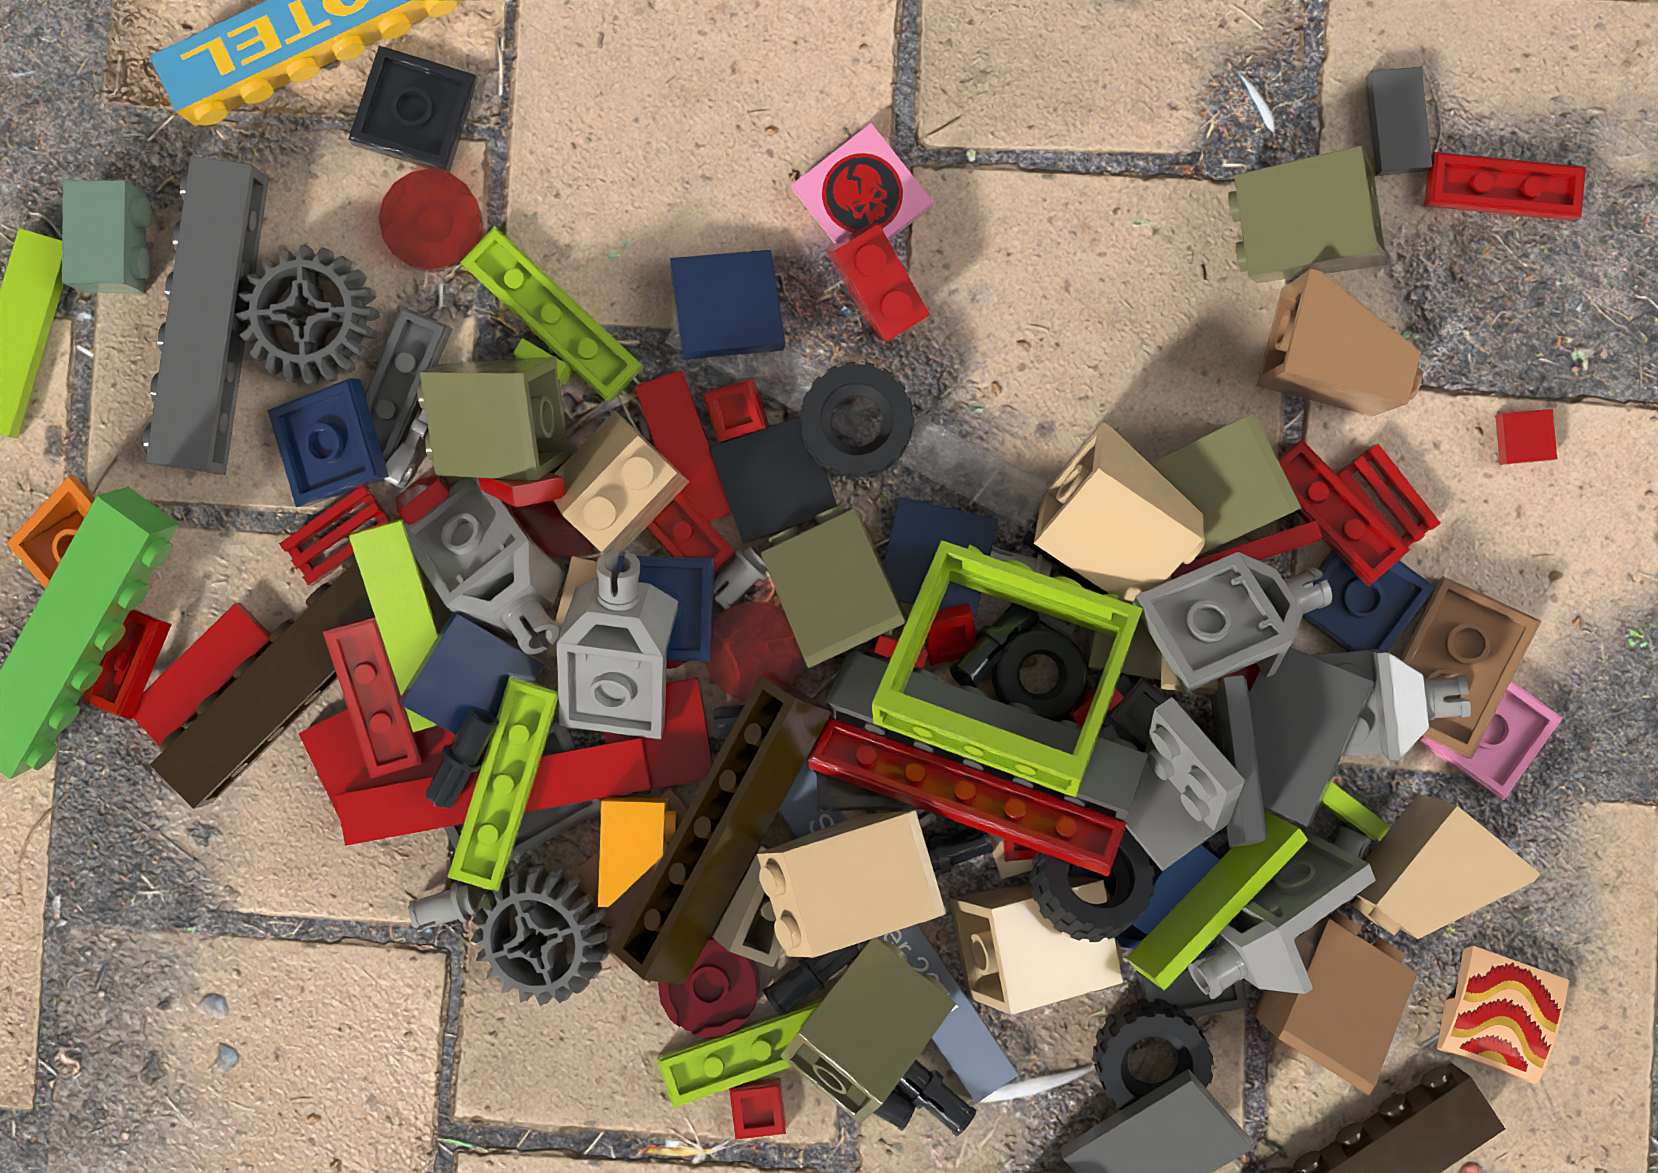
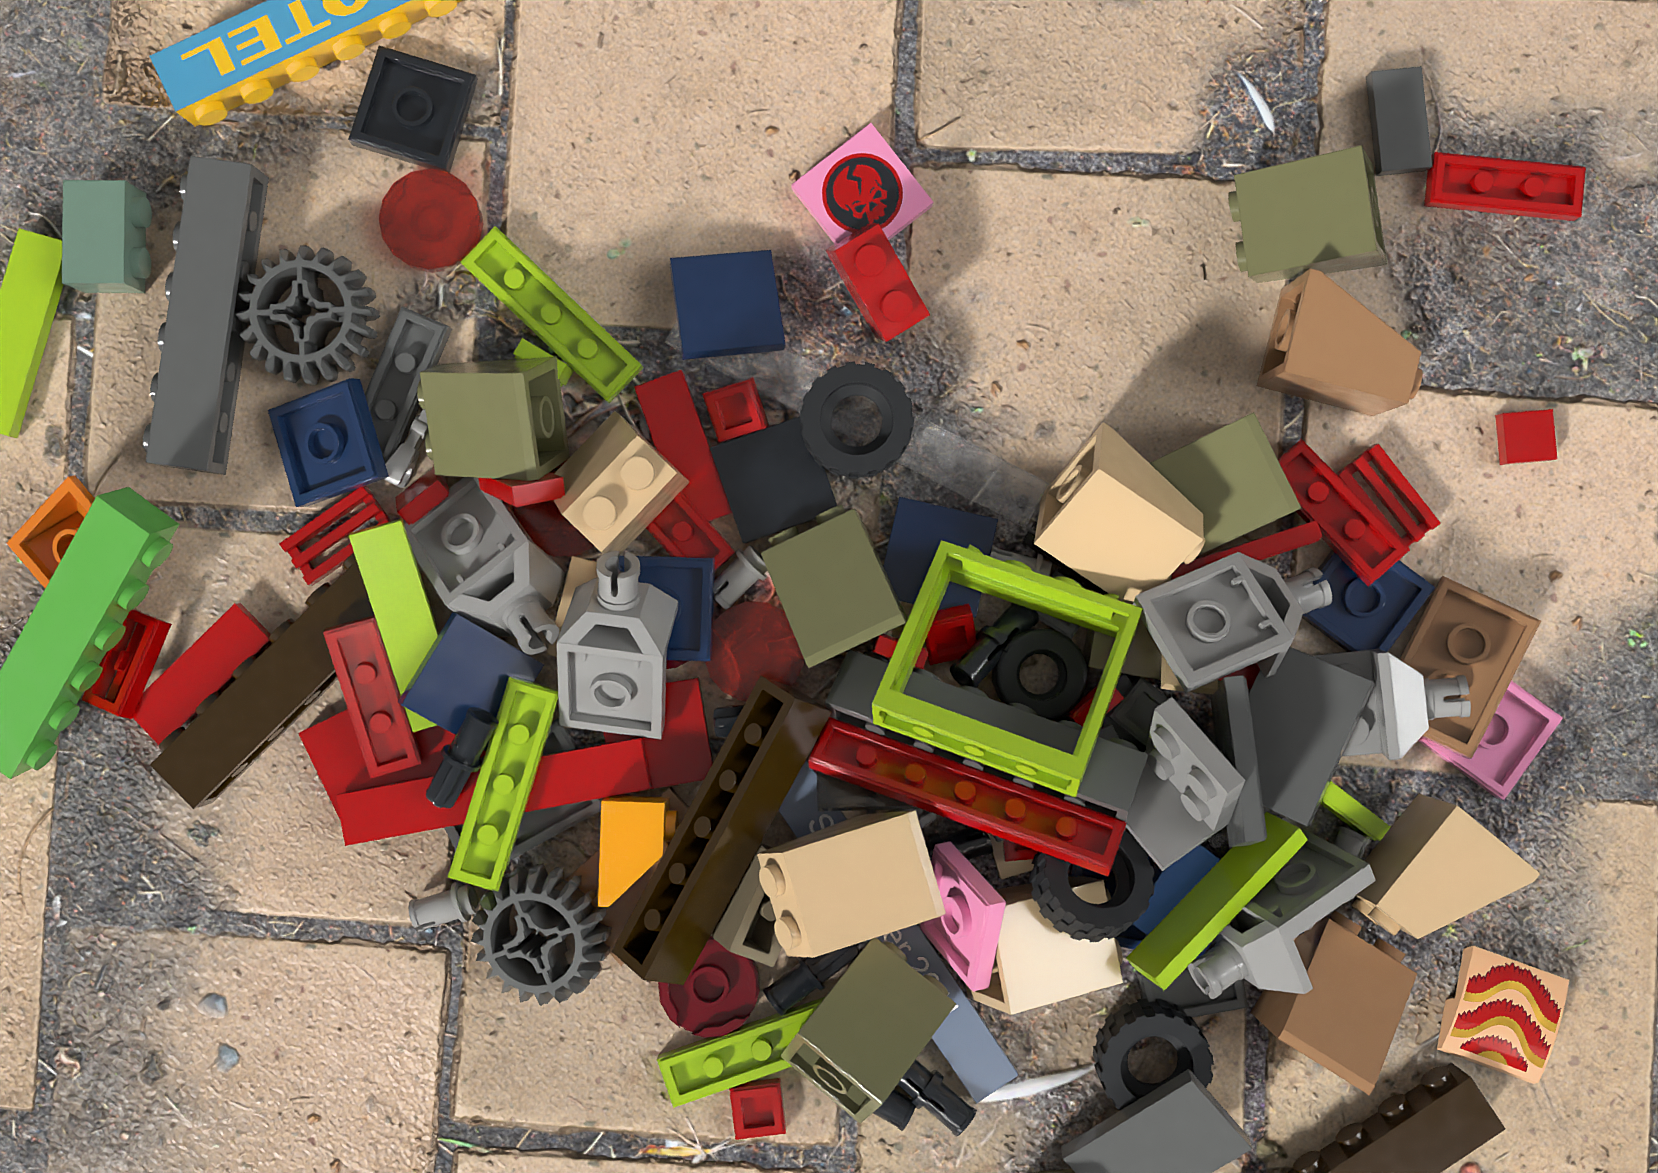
(973, 917): none -> bright pink tile

